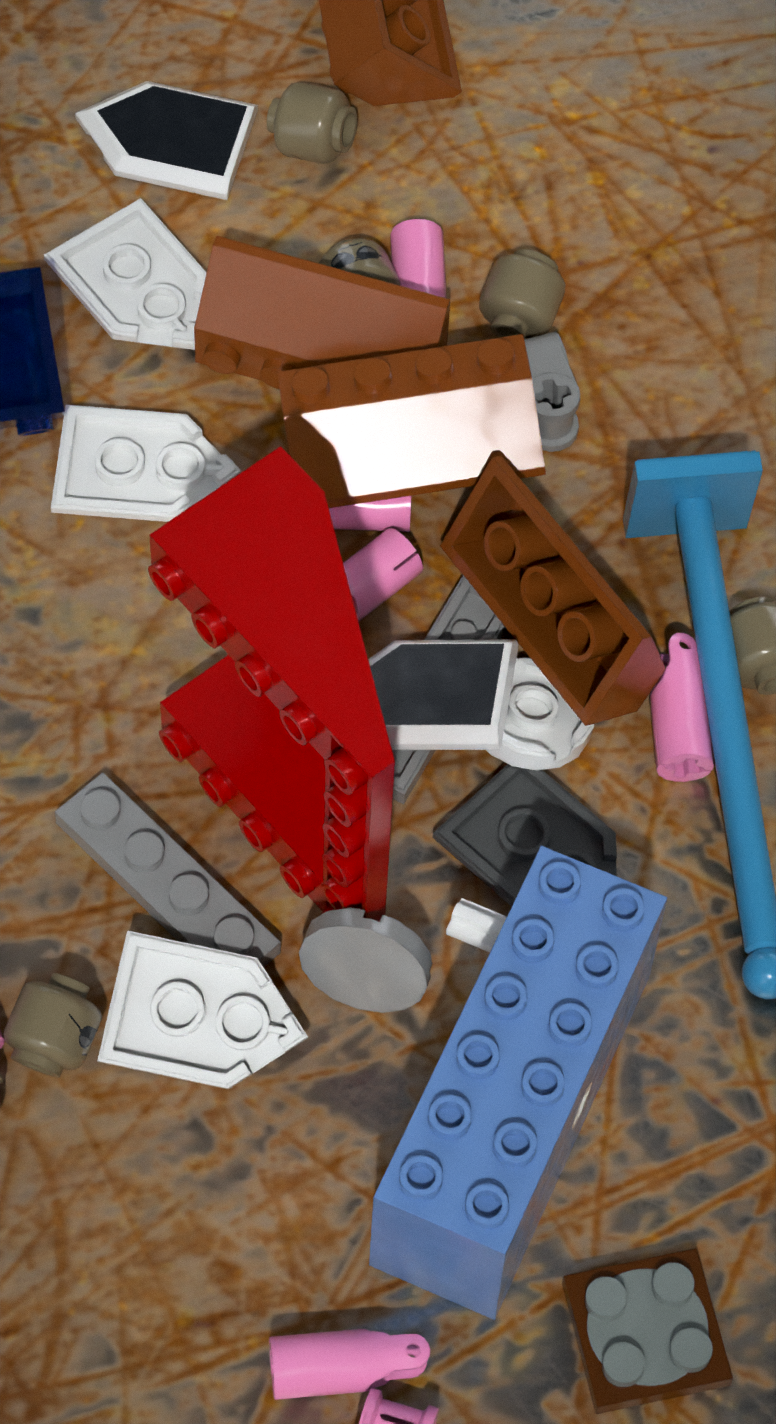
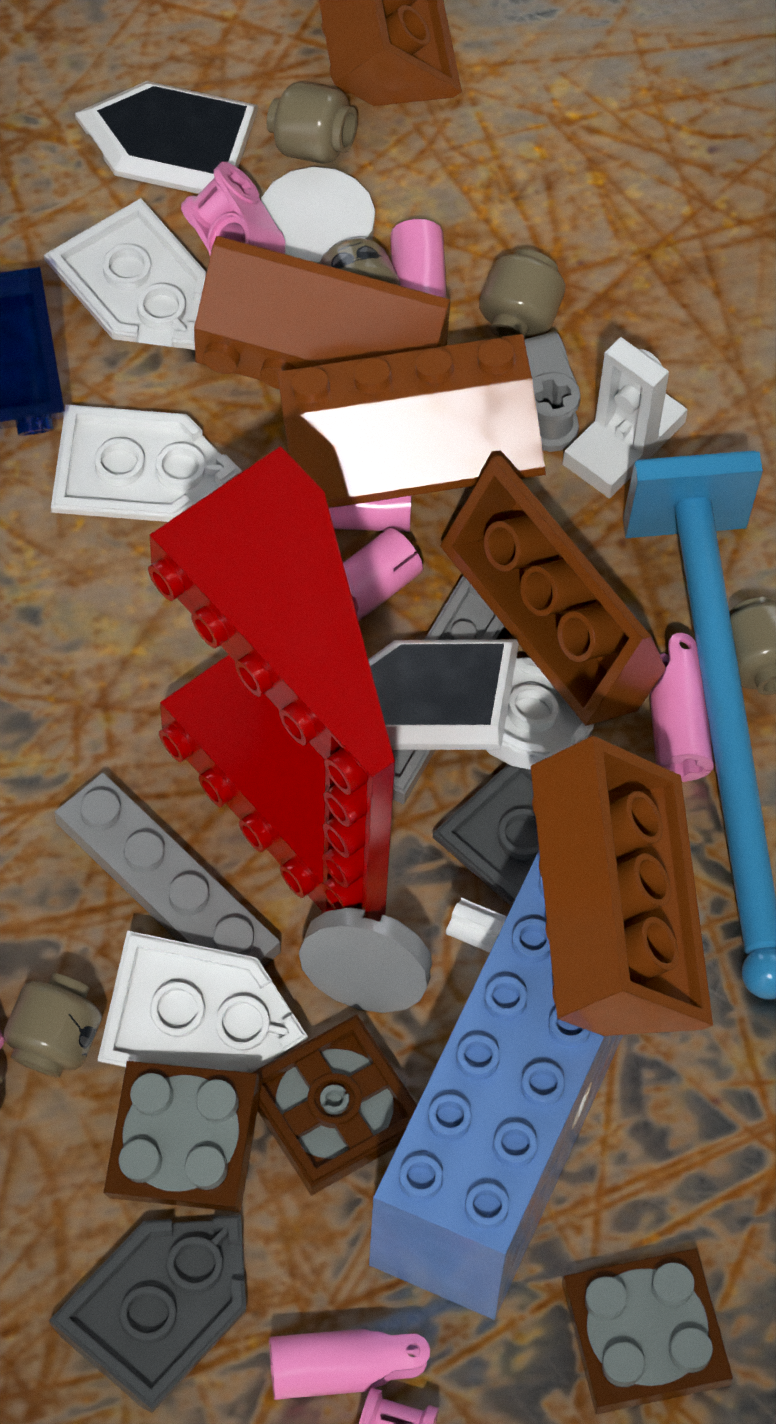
(158, 1304): none -> dark grey tile
(183, 1136): none -> light grey piece
(233, 211): none -> bright pink piece
(319, 210): none -> white tile
(334, 1104): none -> reddish brown piece
(619, 892): none -> dark orange slope
(630, 419): none -> white bracket

